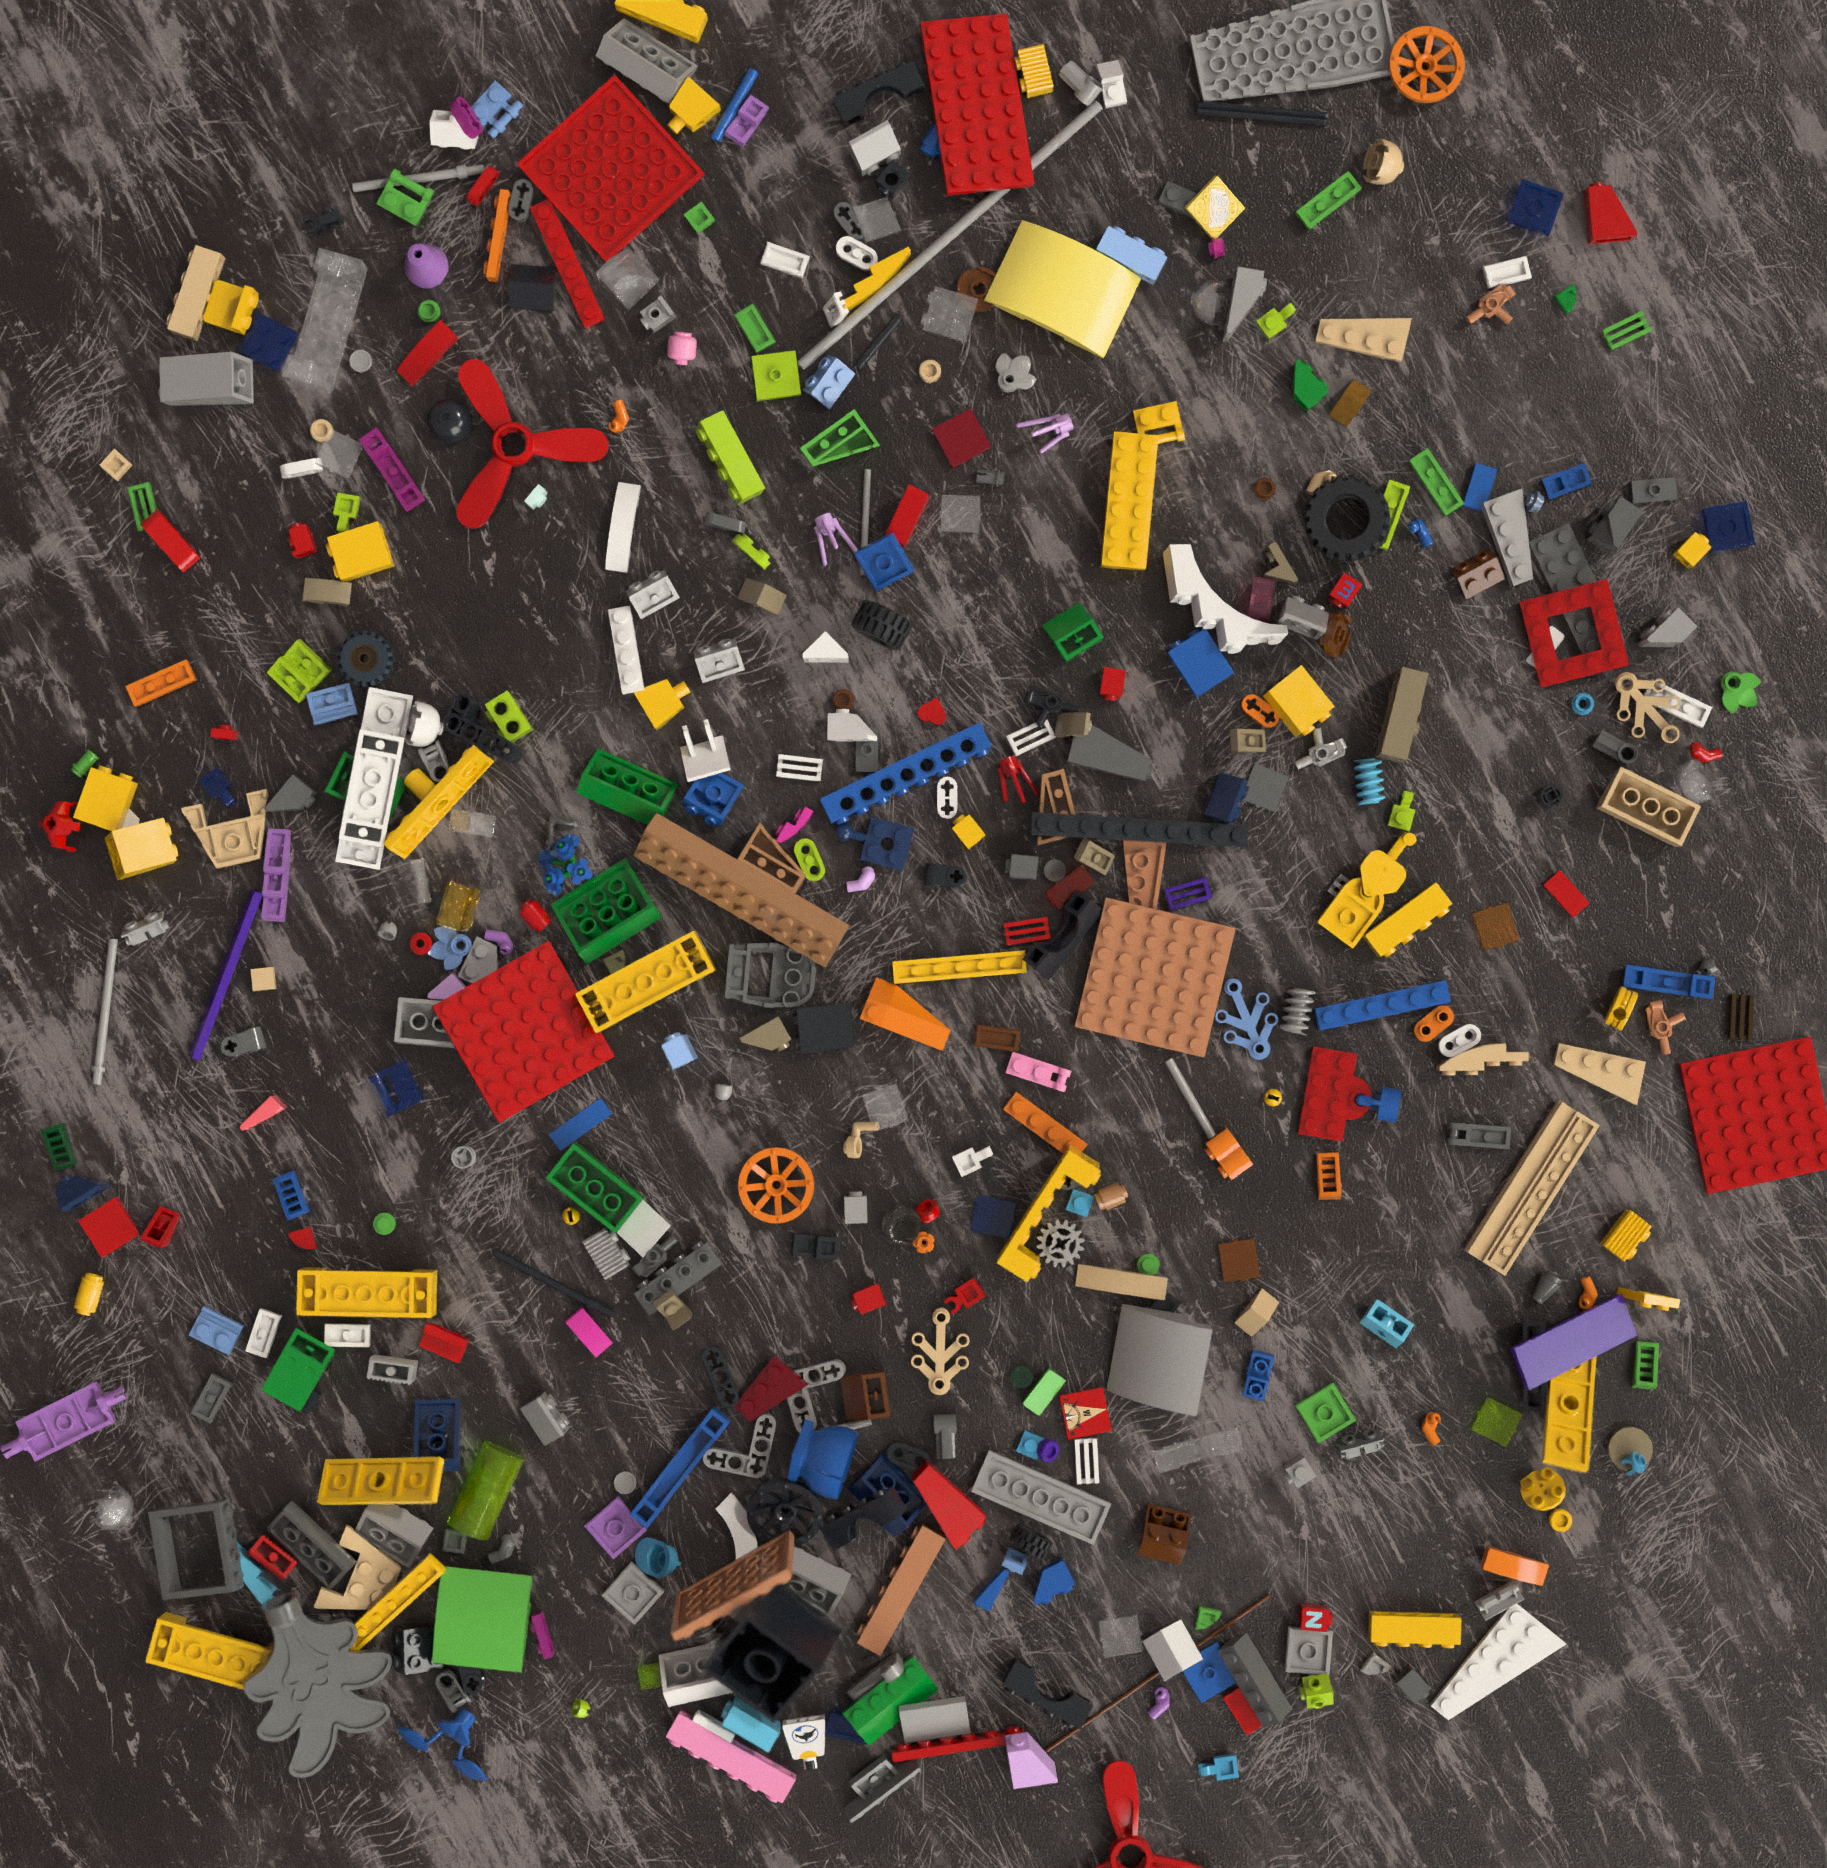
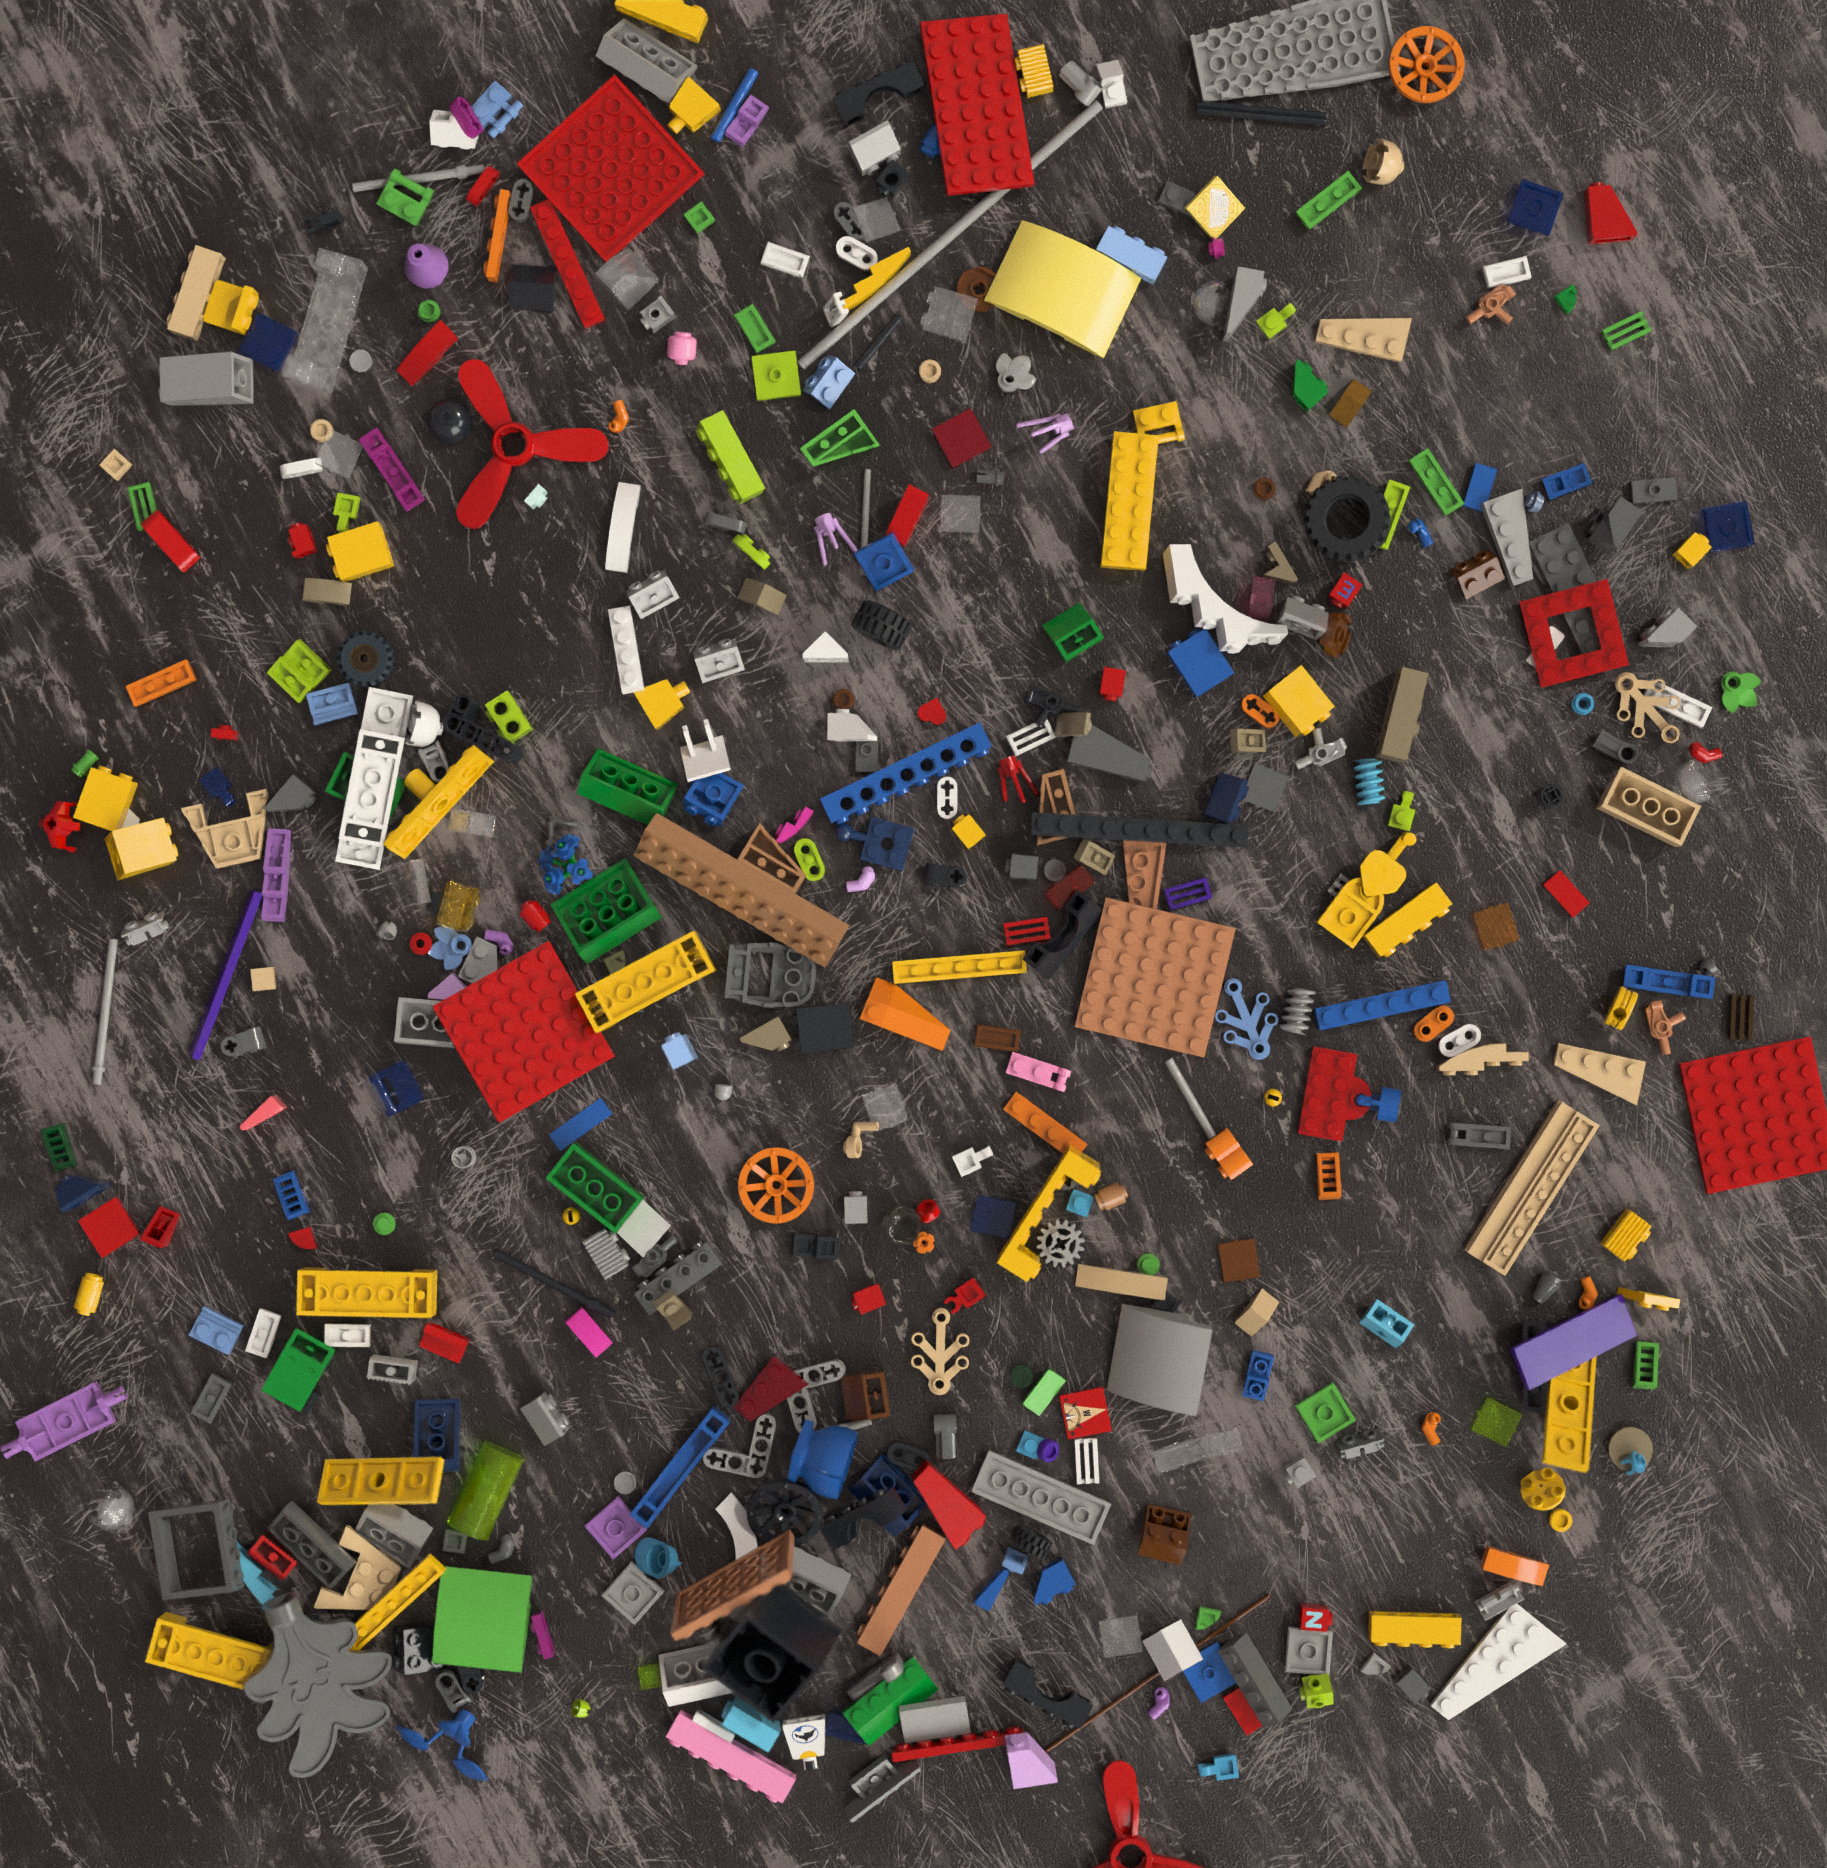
(796, 767): white tile -> none

